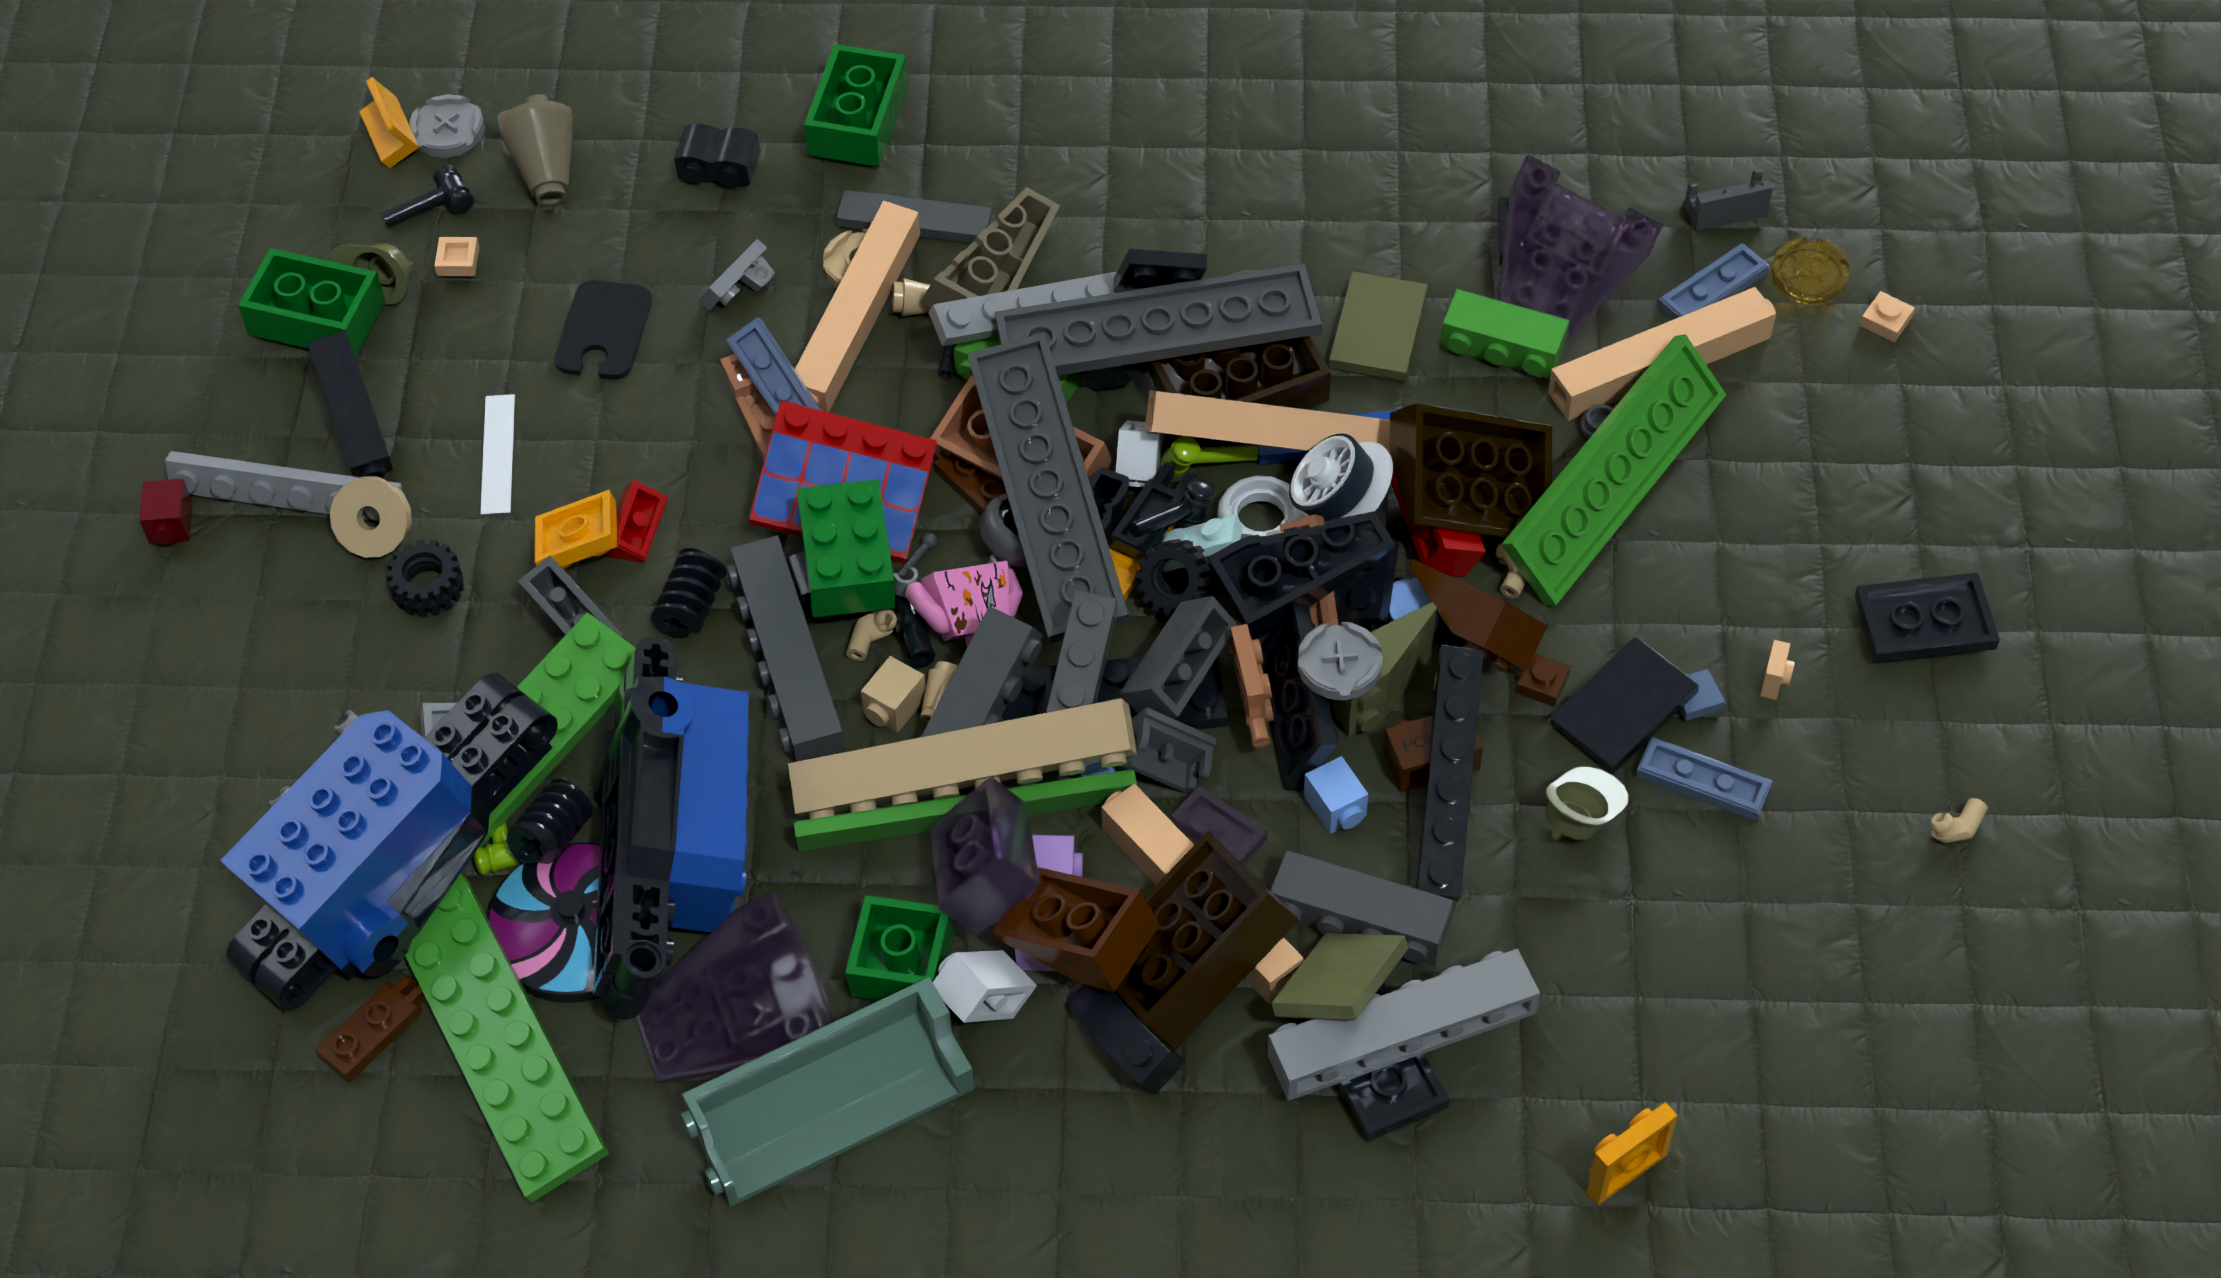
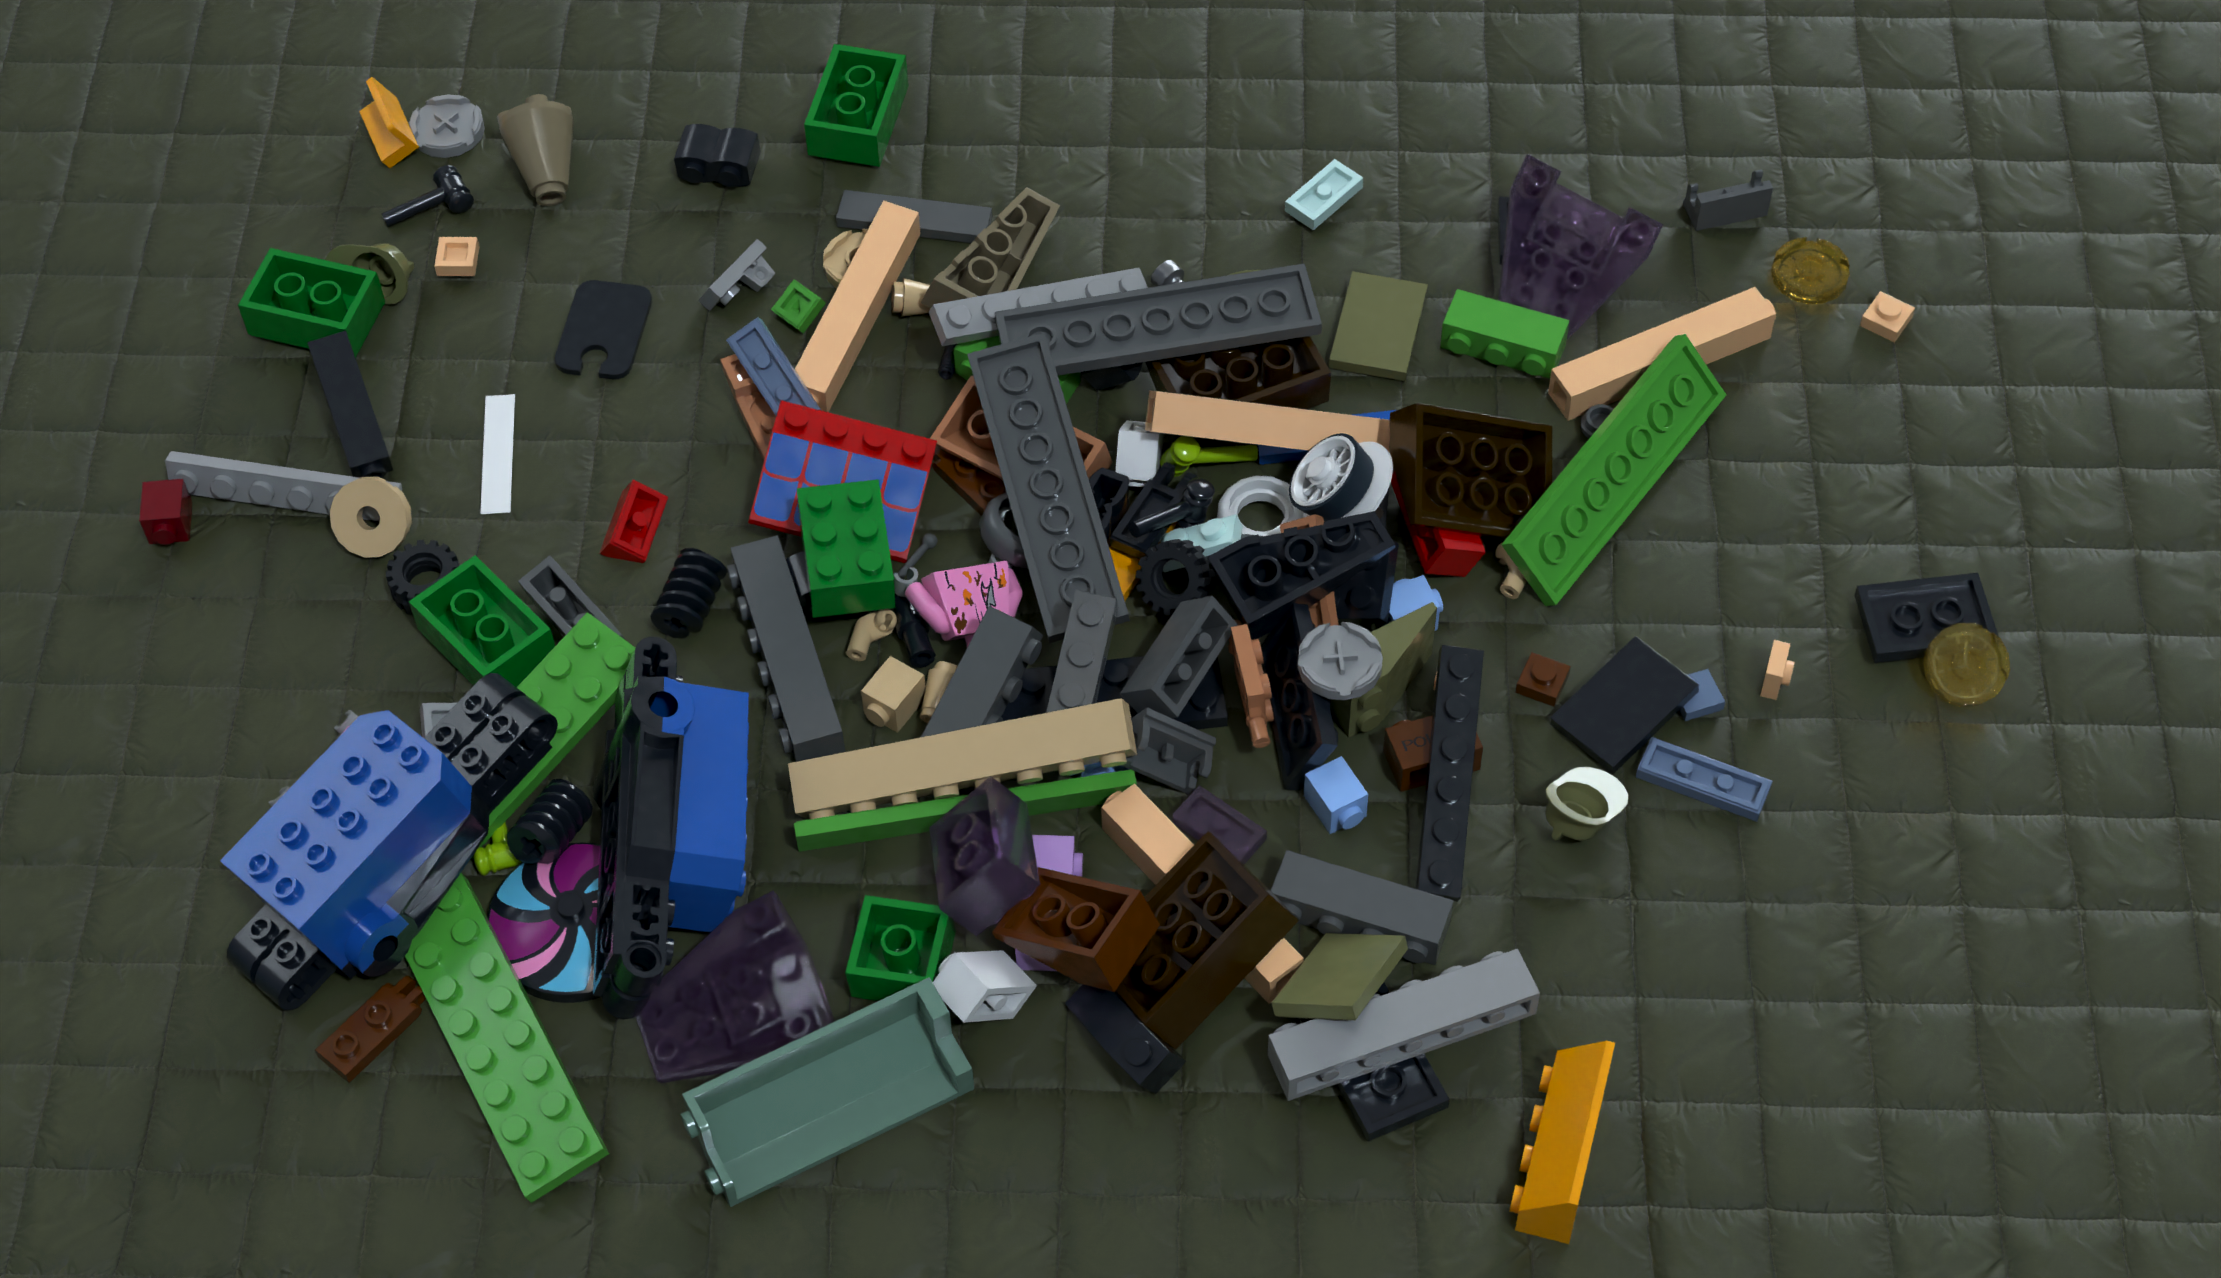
(481, 624): none -> green brick
(577, 530): light orange plate -> none
(798, 306): none -> bright green tile
(1158, 268): black plate -> none
(1323, 194): none -> light aqua plate
(1482, 619): reddish brown slope -> none
(1562, 1142): none -> light orange slope
(1631, 1153): light orange plate -> none
(1715, 282): sand blue tile -> none
(1959, 828): tan arm -> none
(1966, 664): none -> clear yellow tile

